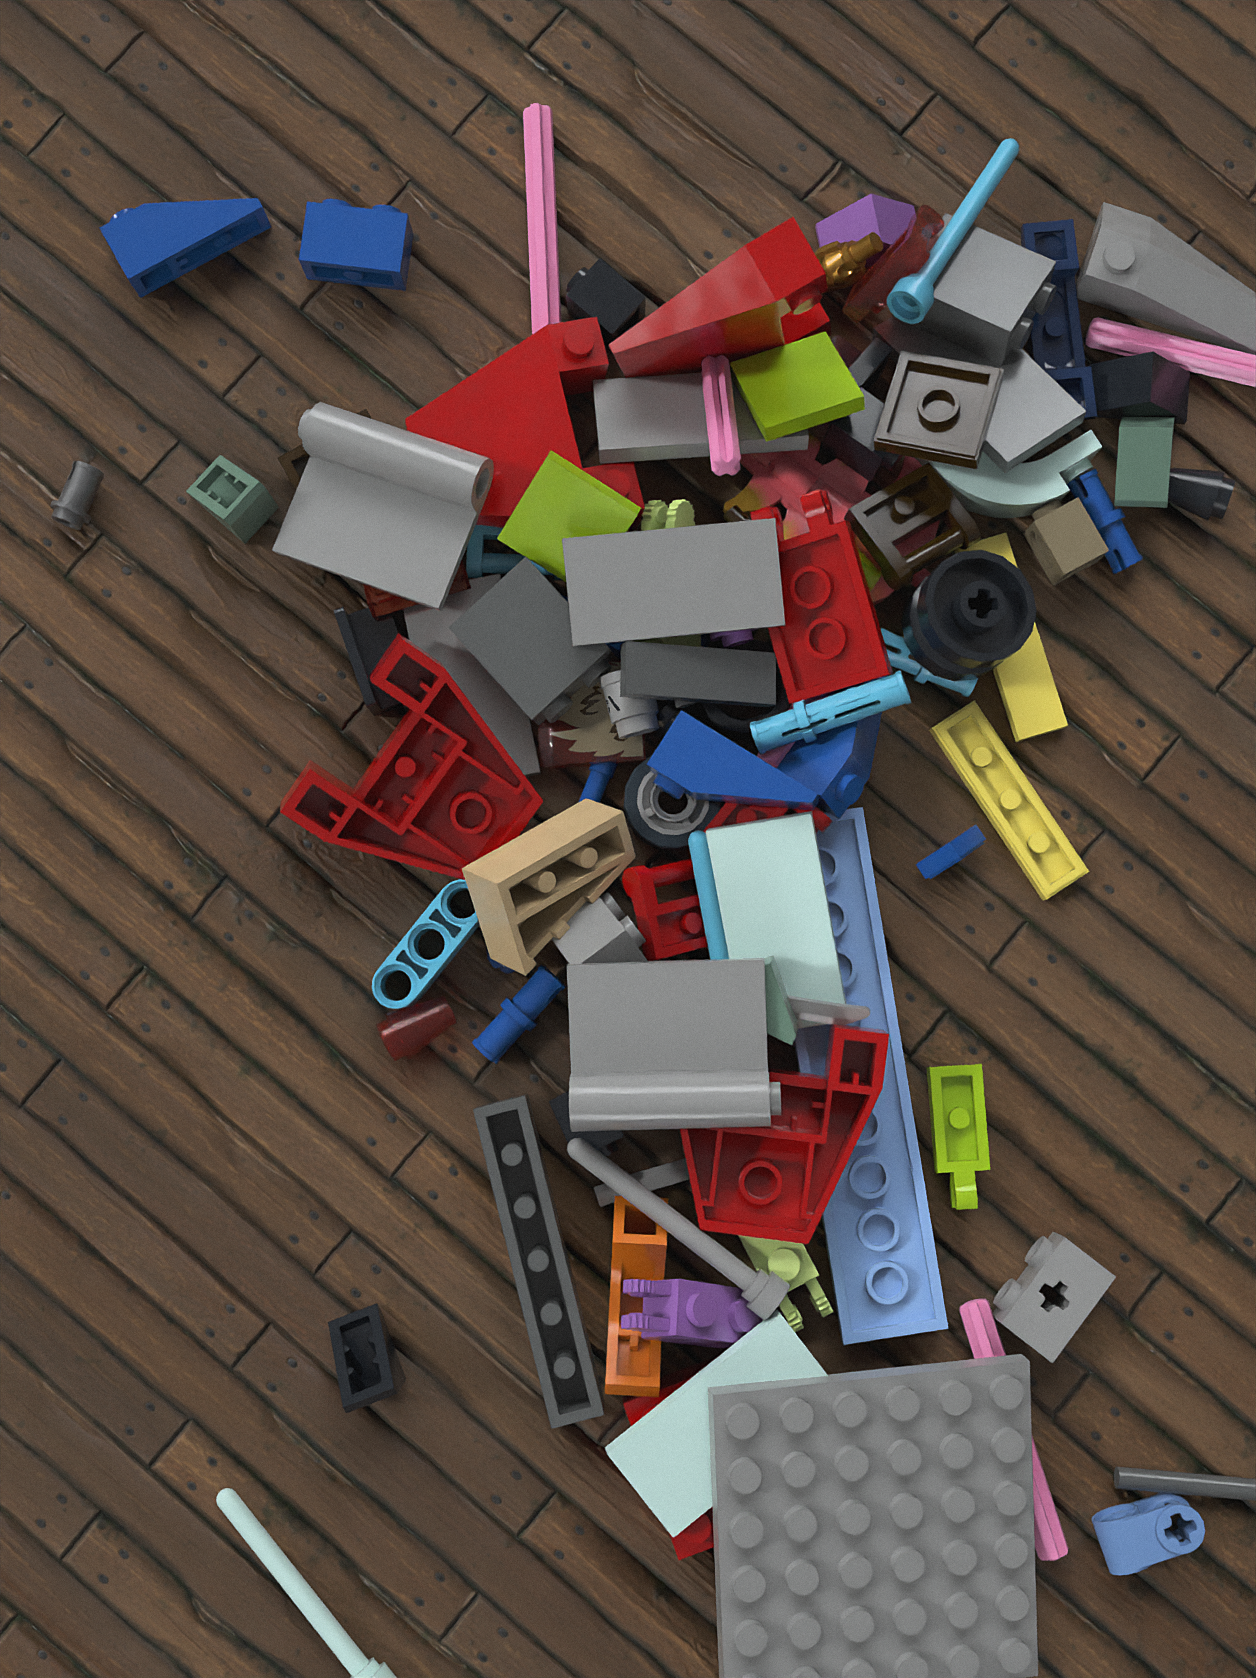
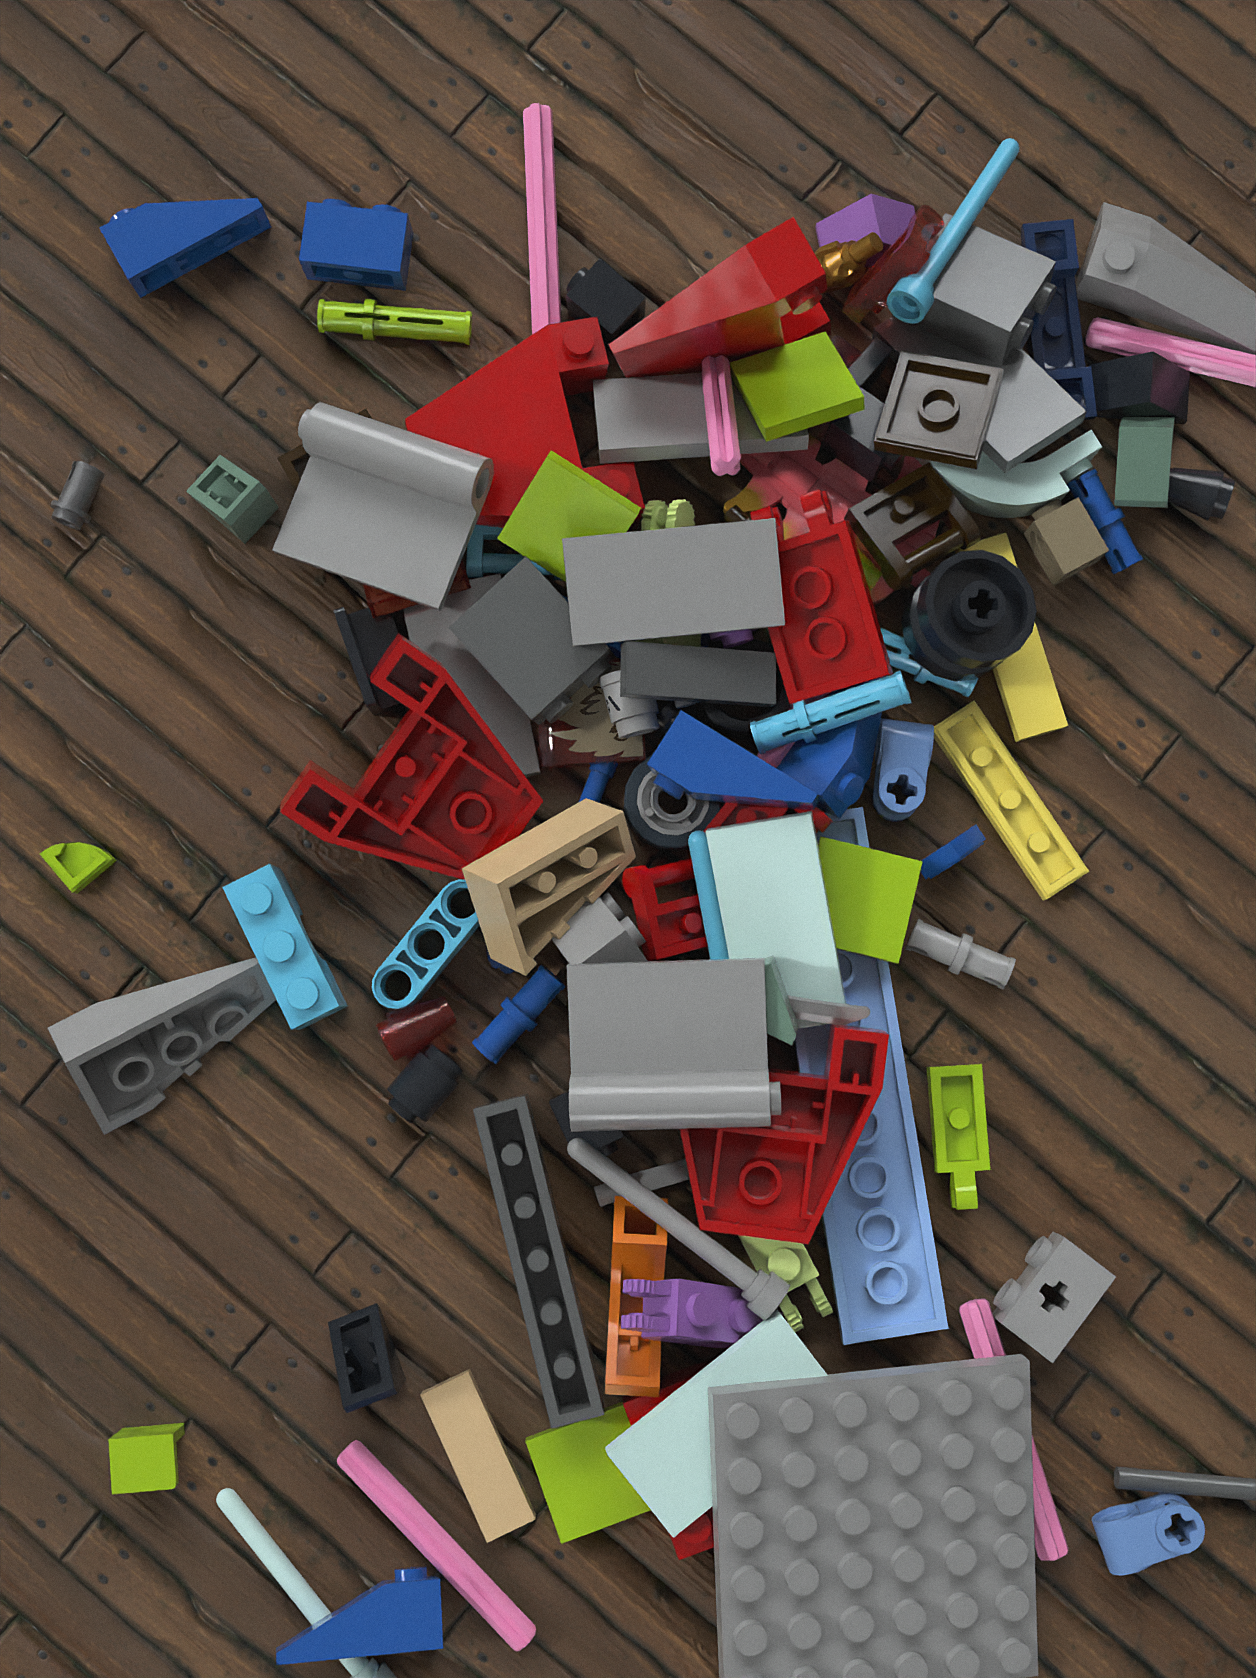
(77, 863): none -> lime tile
(143, 1041): none -> light grey wedge
(144, 1458): none -> lime panel
(282, 947): none -> medium azure arch
(383, 1620): none -> blue slope
(393, 321): none -> lime pin
(424, 1084): none -> black brick
(437, 1545): none -> bright pink axle
(478, 1455): none -> tan tile
(579, 1477): none -> lime tile
(868, 897): none -> lime tile
(901, 759): none -> medium blue piece
(961, 954): none -> light grey pin

